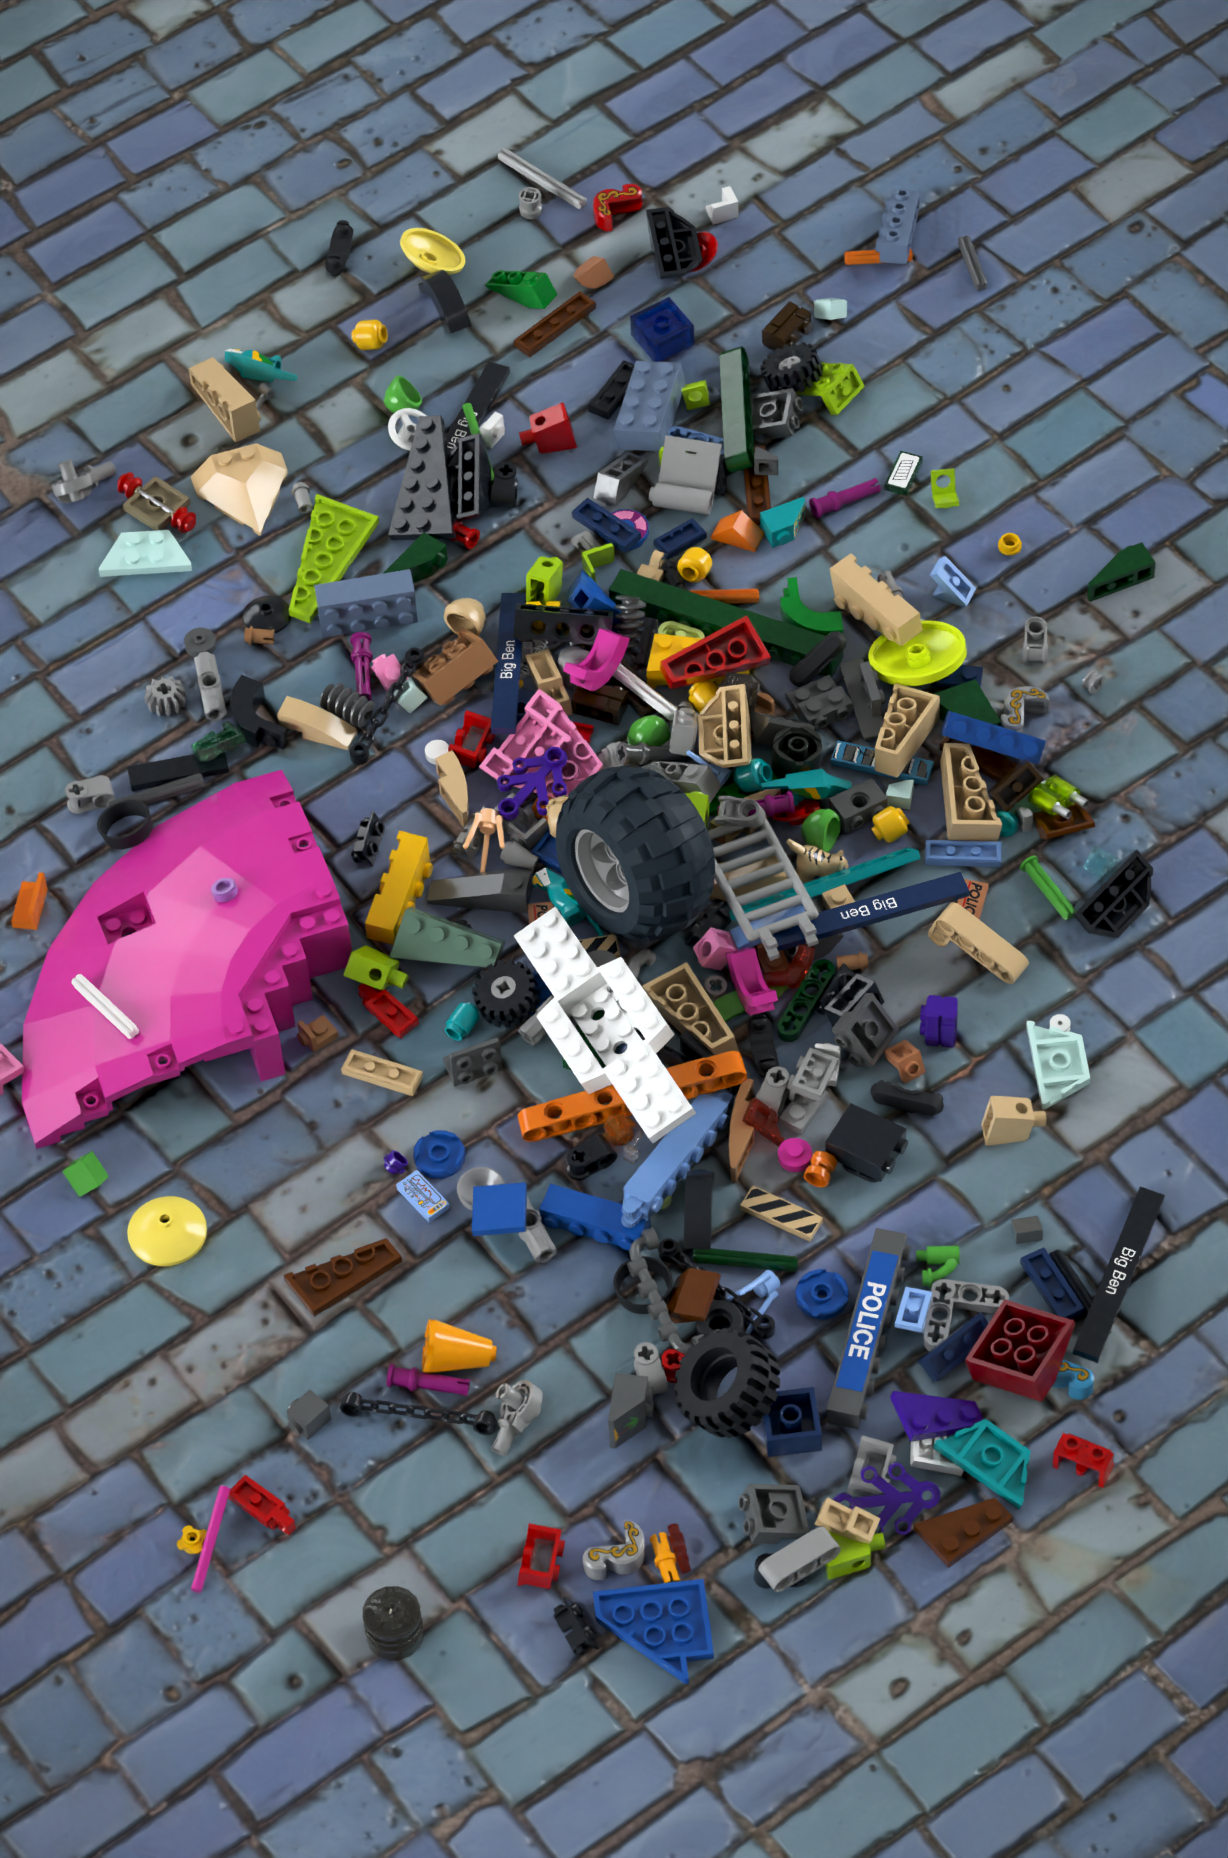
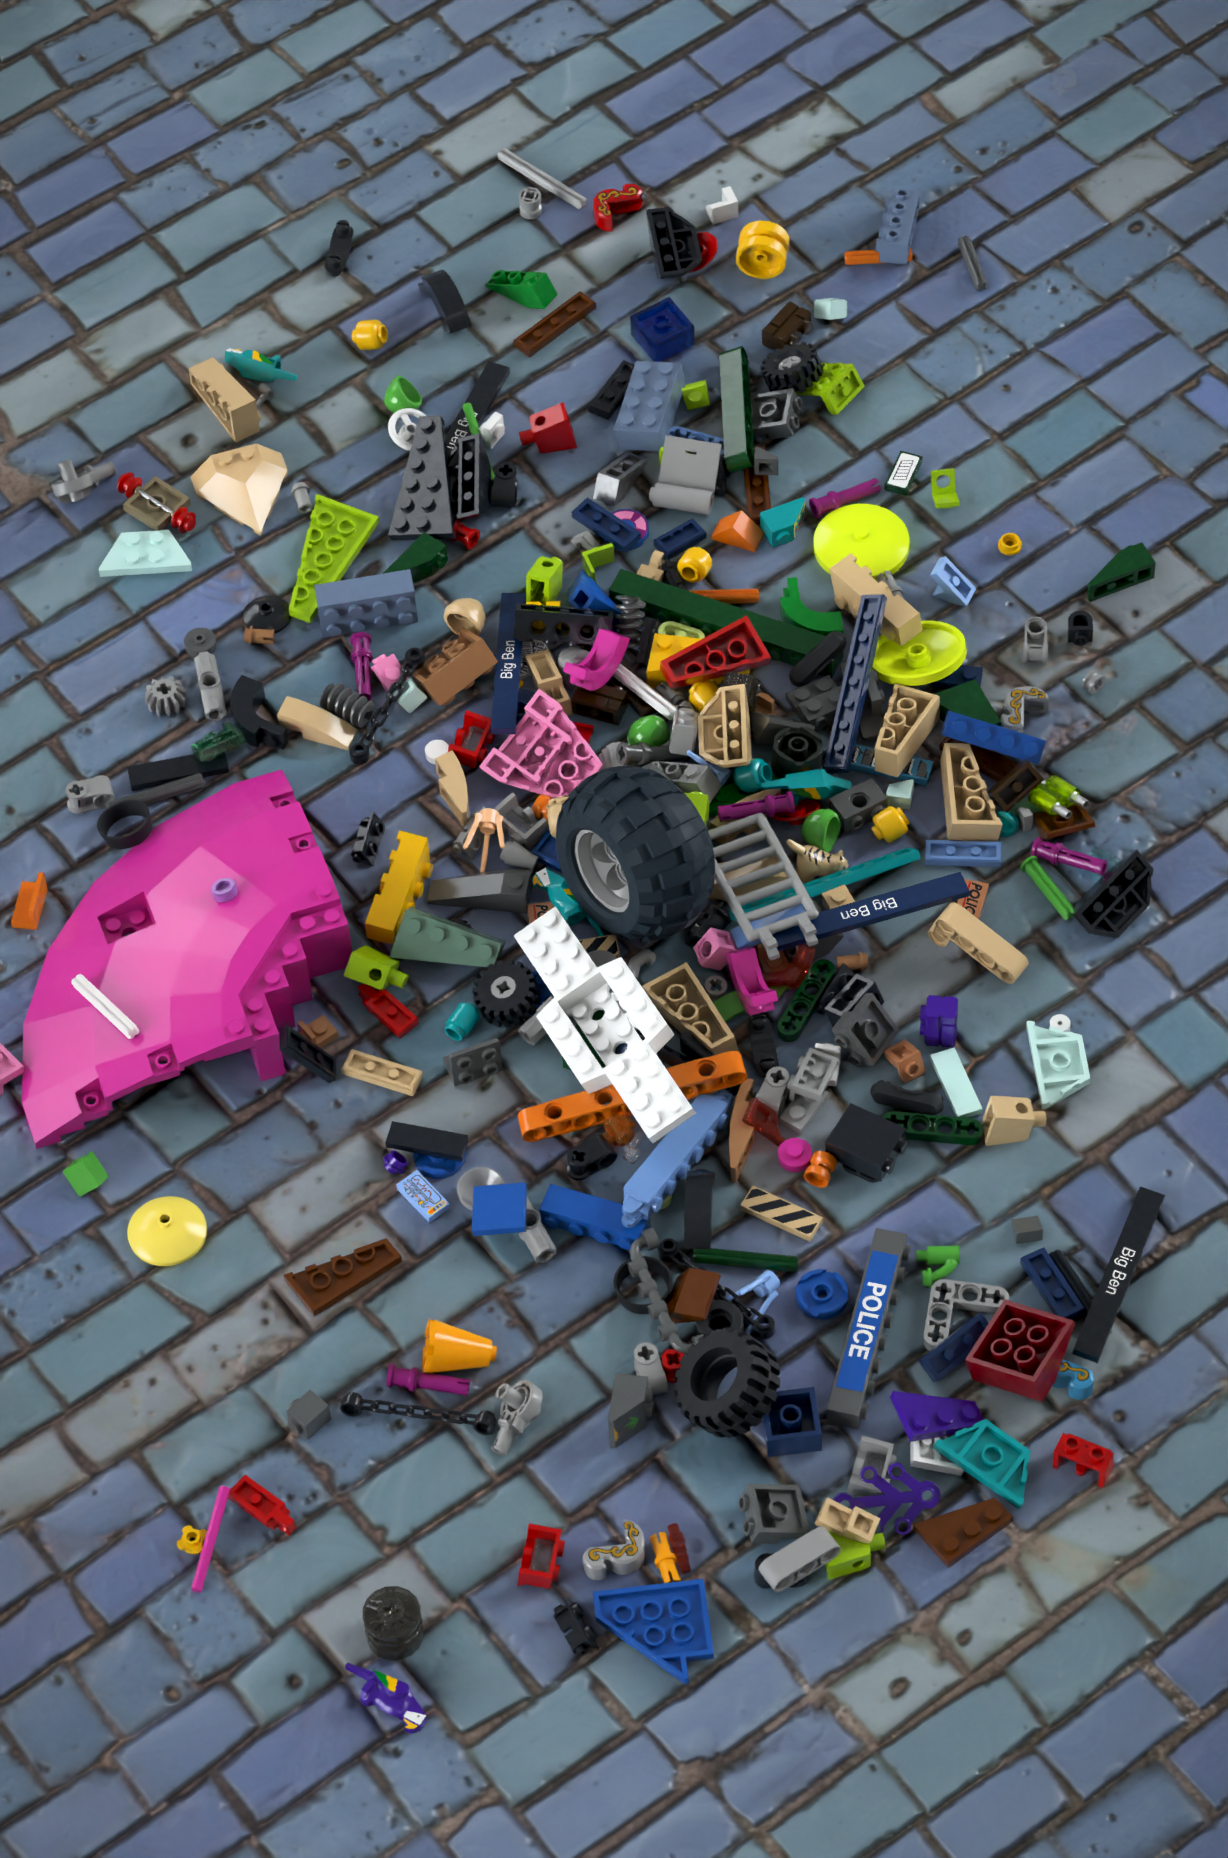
(307, 1054): none -> black tile
(390, 1697): none -> dark purple animal
(426, 1141): none -> black tile
(432, 251): light yellow dish -> none
(533, 781): dark purple plant -> none
(593, 273): nougat brick -> none
(670, 694): none -> light grey pin
(734, 812): light grey piece -> none
(762, 249): none -> yellow wheel
(855, 683): none -> dark blue tile
(867, 532): none -> neon yellow dish
(913, 1310): light blue slope -> none
(932, 1124): none -> dark green beam
(956, 1083): none -> light aqua tile
(1059, 854): none -> magenta pin
(1080, 628): none -> black plate

